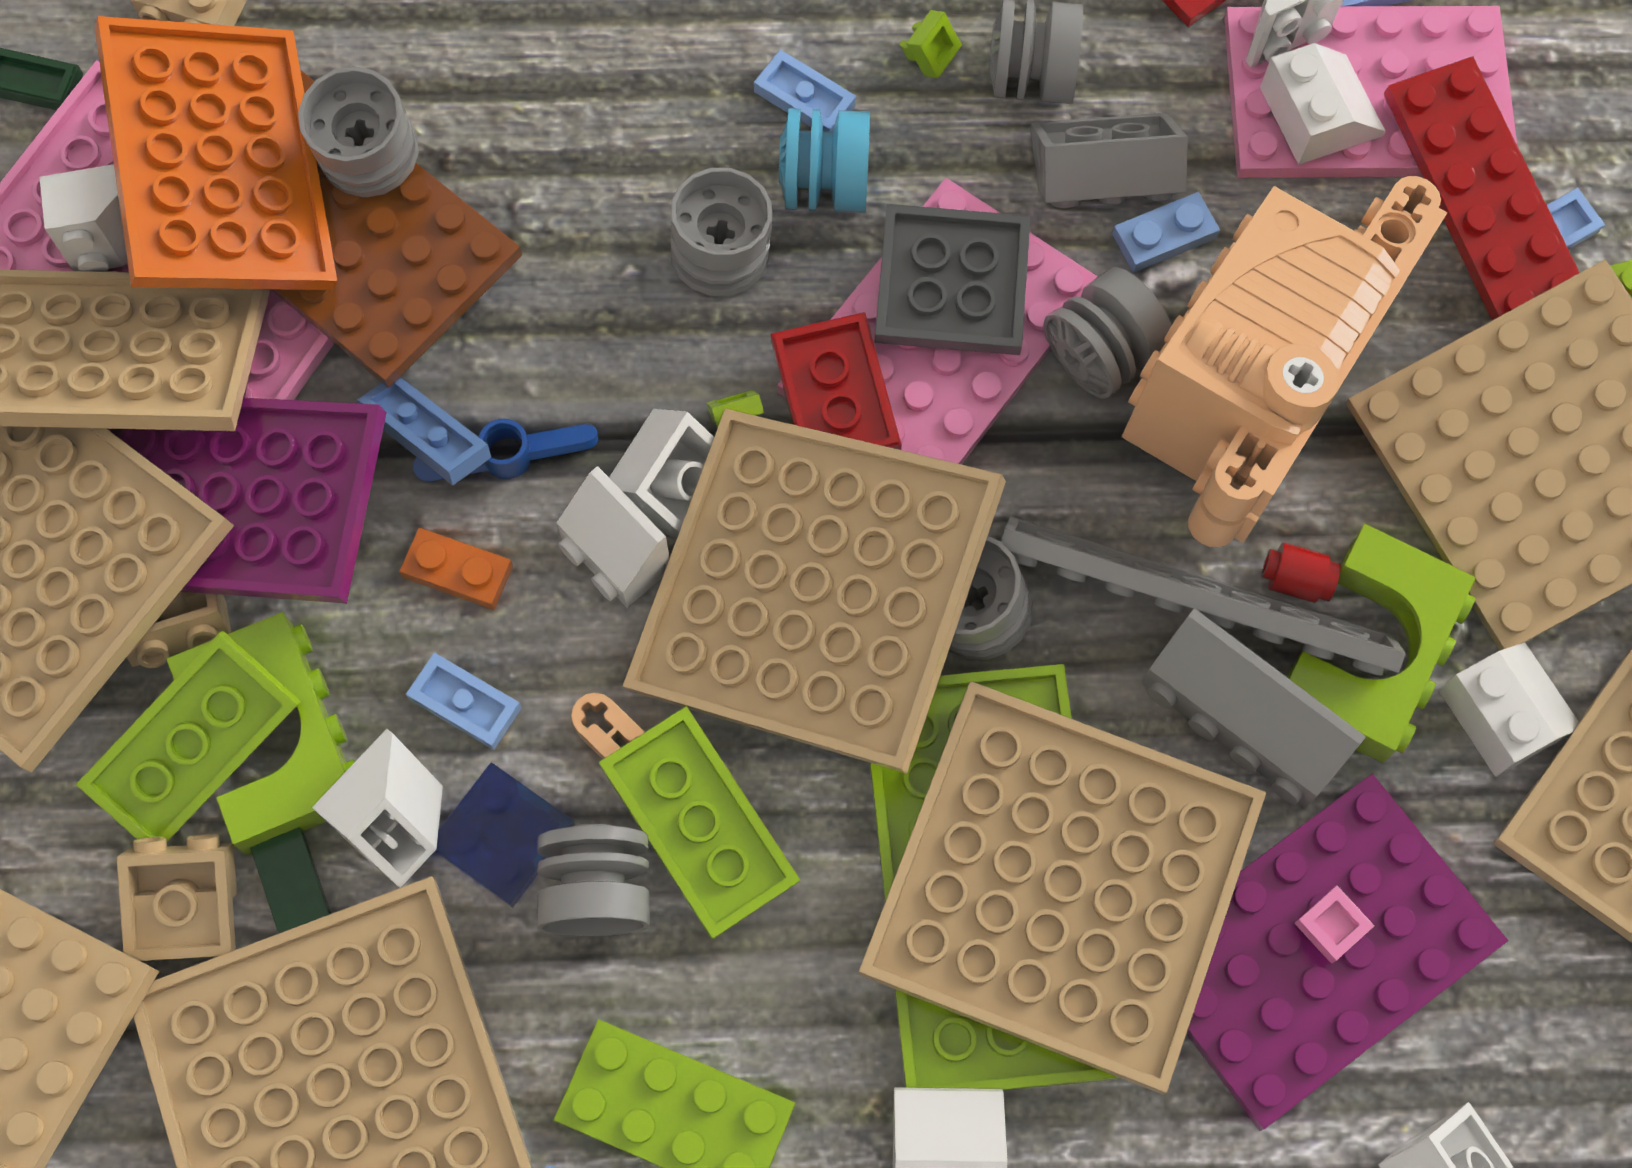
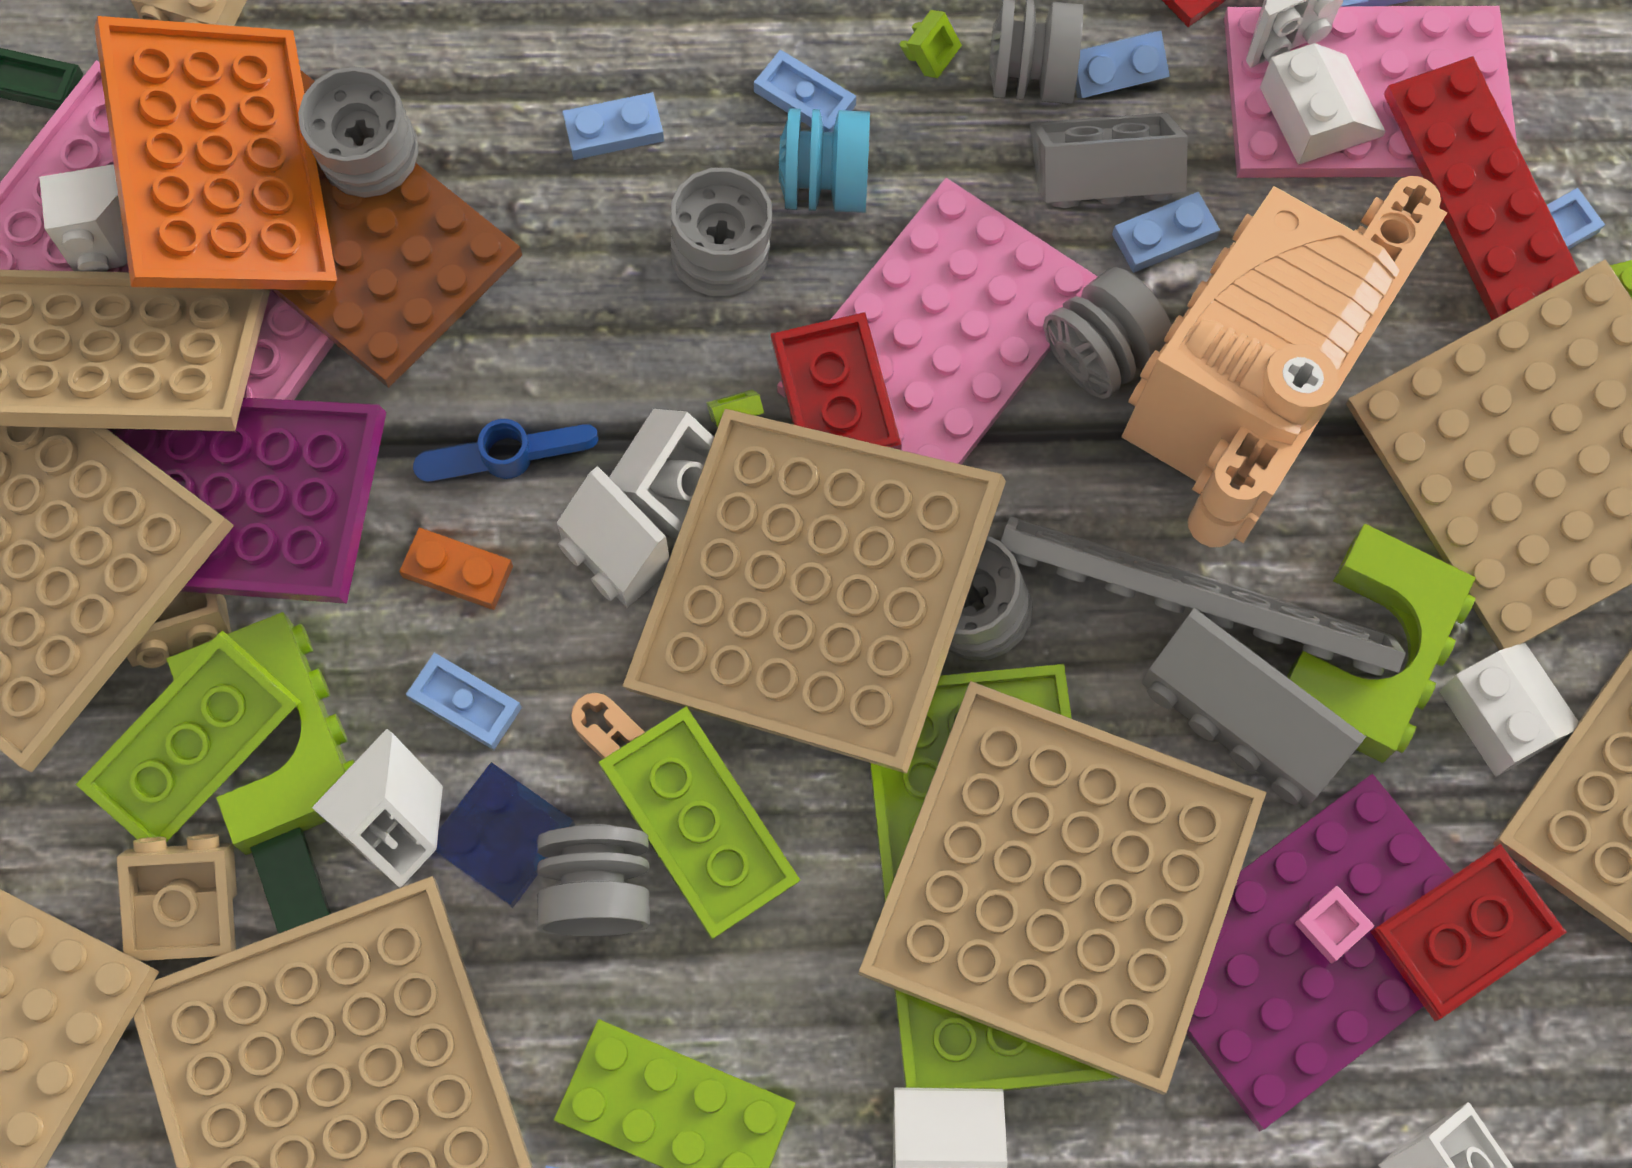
(428, 431): medium blue plate -> none
(613, 126): none -> light blue plate
(953, 279): dark grey plate -> none
(1121, 64): none -> light blue plate
(1301, 573): red brick -> none
(1468, 932): none -> red tile

